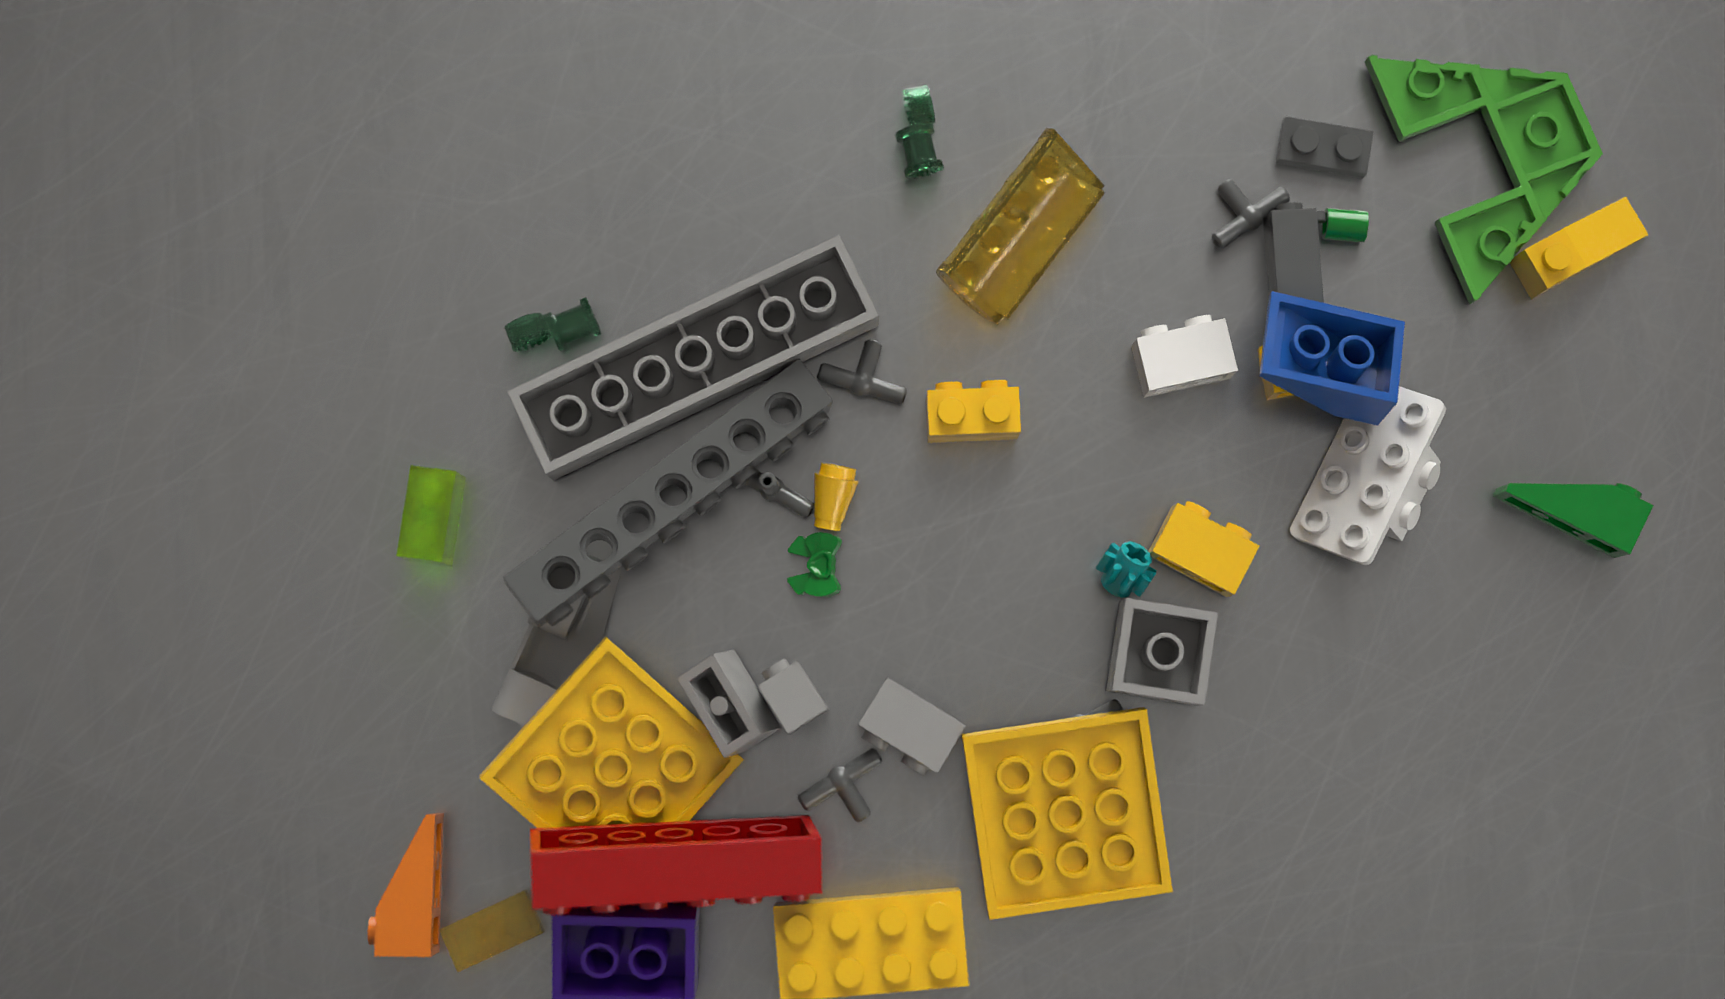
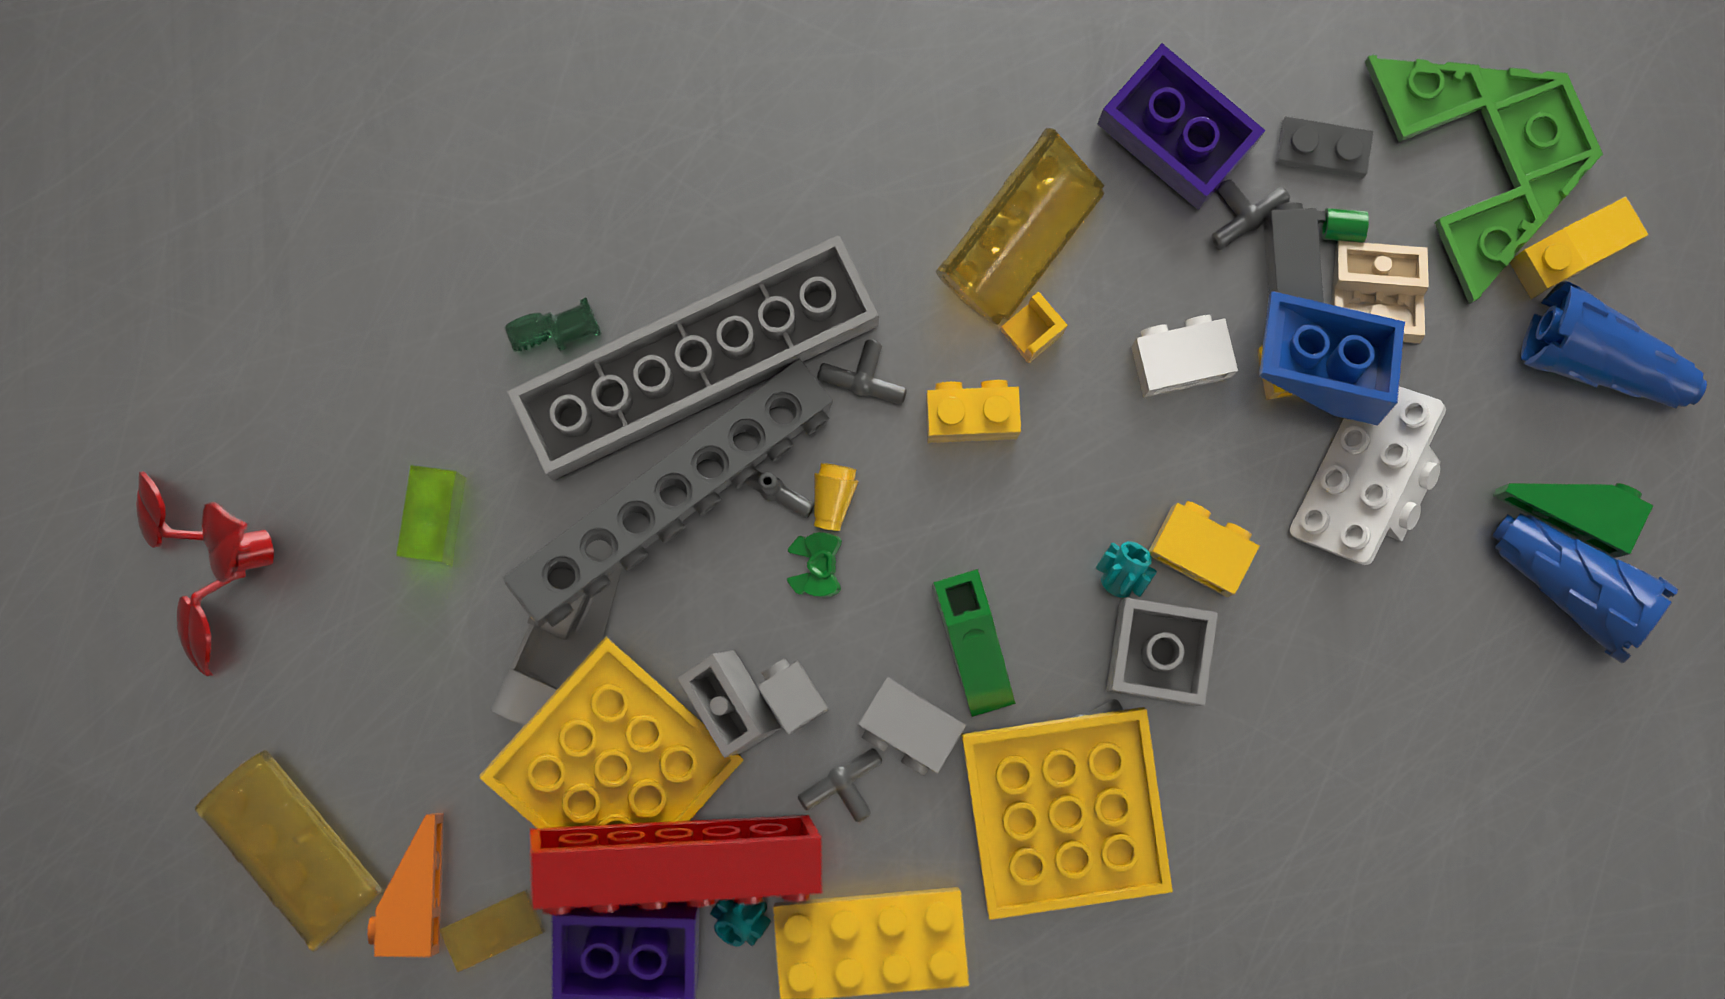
(229, 556): none -> red plant
(288, 849): none -> clear yellow container
(740, 921): none -> teal gear
(917, 137): clear green connector -> none
(974, 642): none -> green slope
(1034, 328): none -> yellow panel
(1180, 126): none -> dark purple brick
(1383, 282): none -> tan slope
(1599, 592): none -> blue cone
(1603, 347): none -> blue cone

